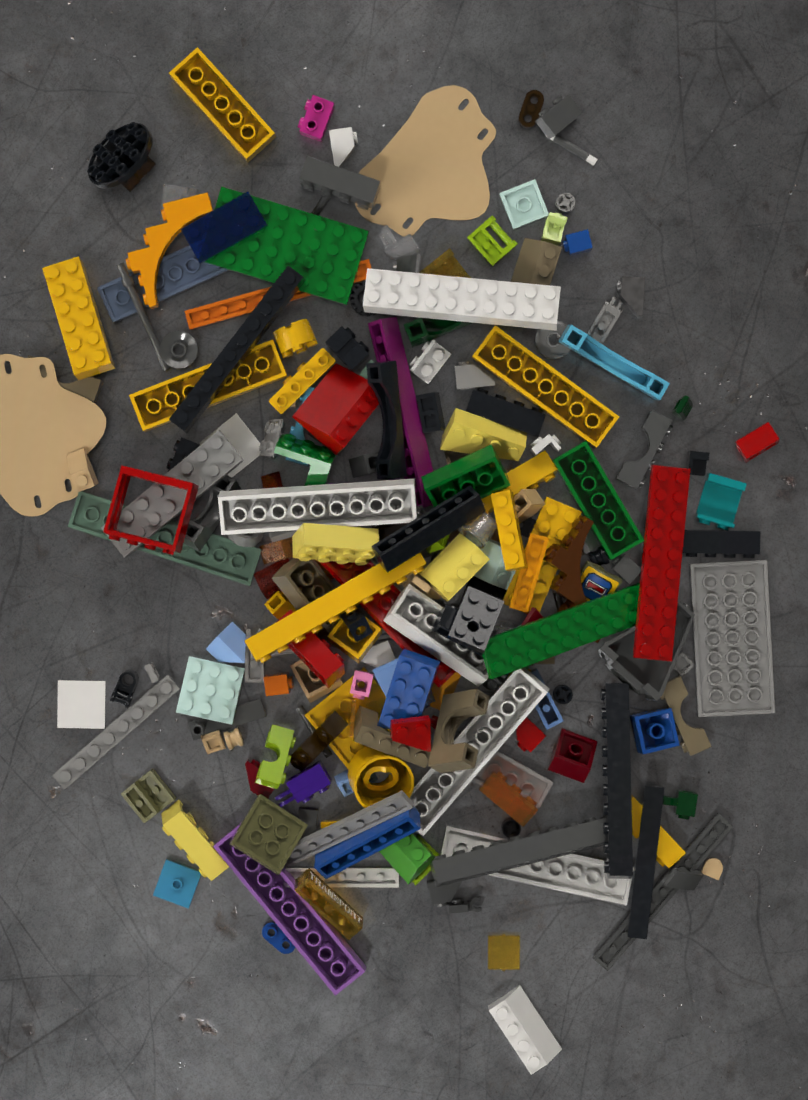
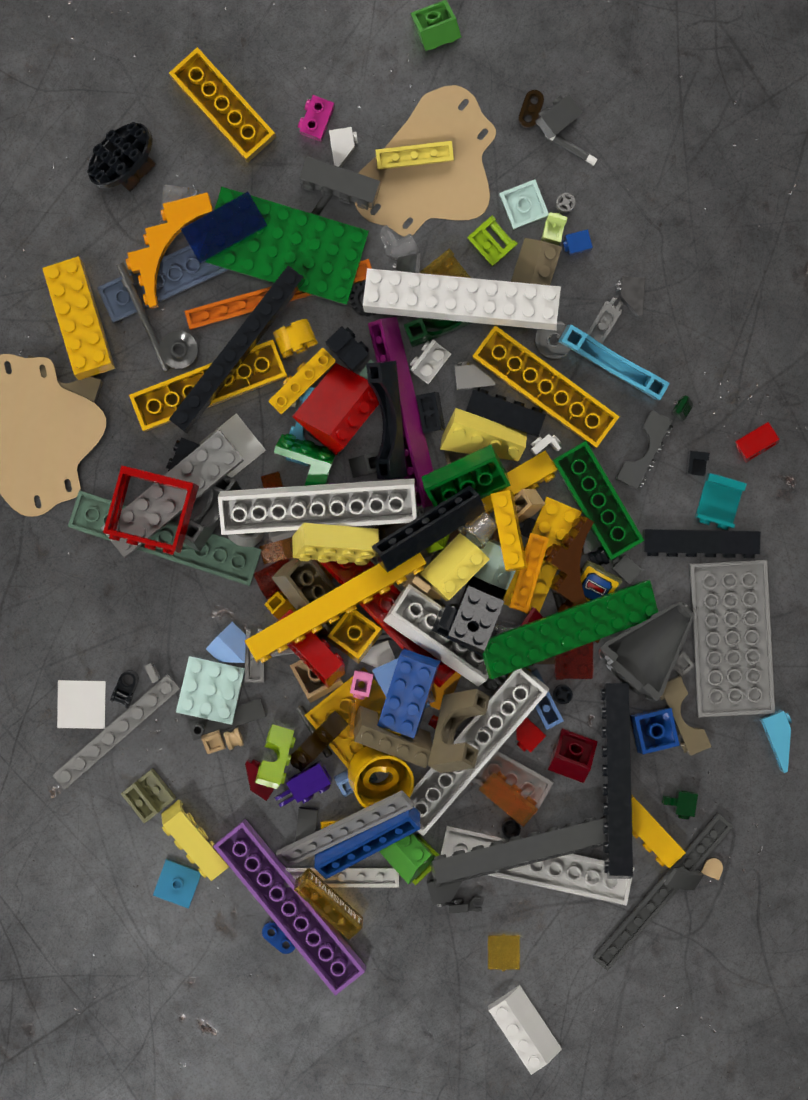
(81, 470): tan slope -> none
(268, 834): olive plate -> none
(272, 430): light grey hinge -> none
(278, 684): orange brick -> none
(353, 621): black bracket -> none
(412, 732): red wing -> none
(414, 155): none -> light yellow plate
(436, 25): none -> bright green slope
(575, 663): none -> clear red bracket
(645, 861): black tile -> none
(661, 563): red plate -> none
(779, 734): none -> medium azure slope

